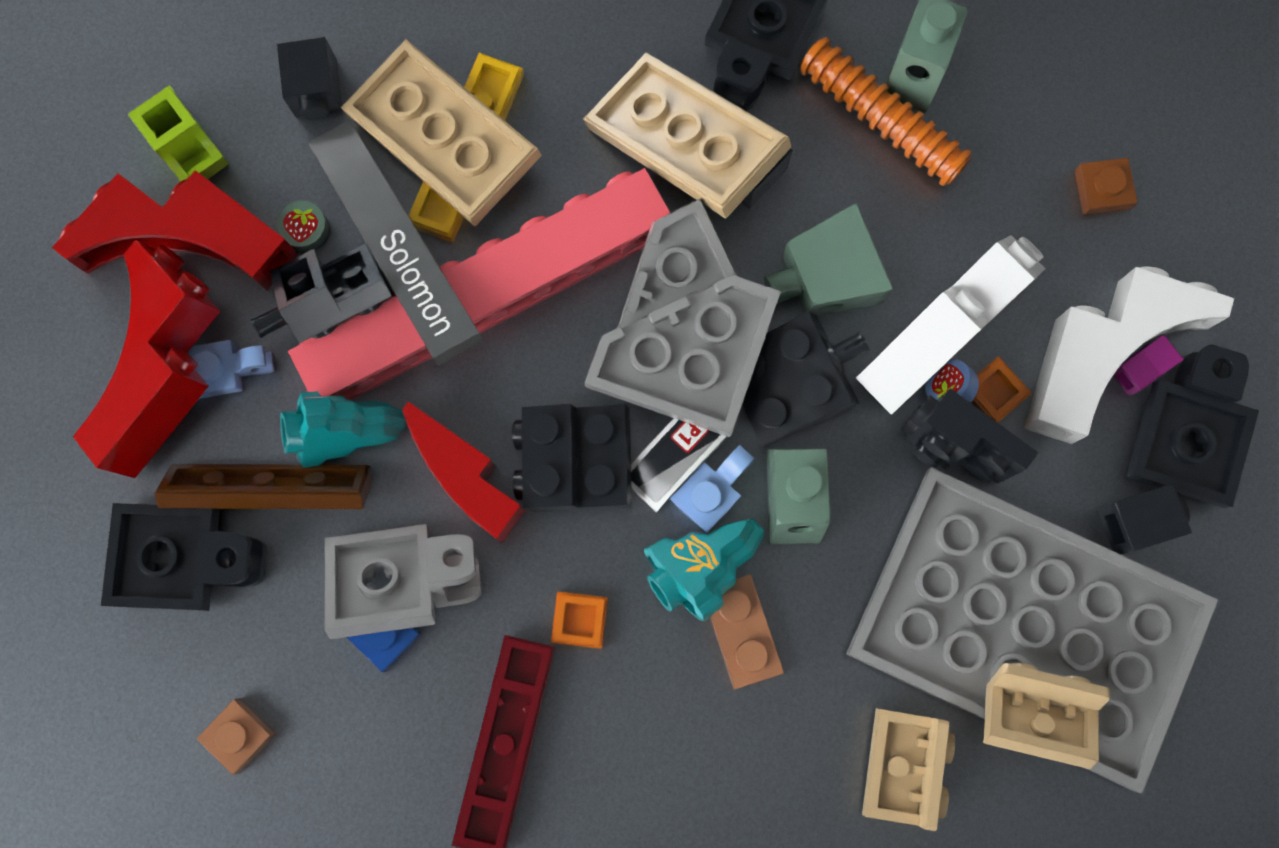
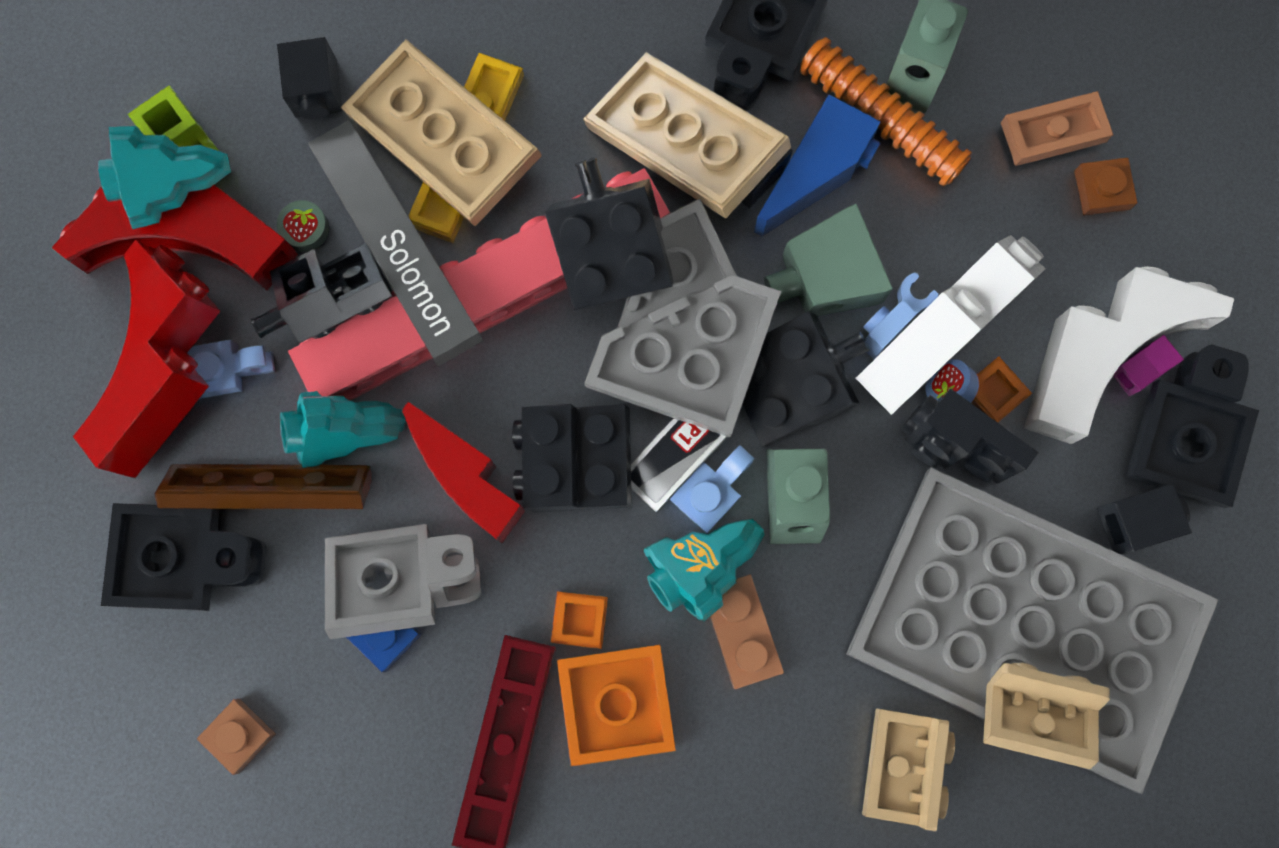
(155, 173): none -> teal rock
(609, 240): none -> black plate
(616, 705): none -> orange plate
(822, 163): none -> blue slope
(888, 325): none -> light blue plate
(1056, 128): none -> nougat plate

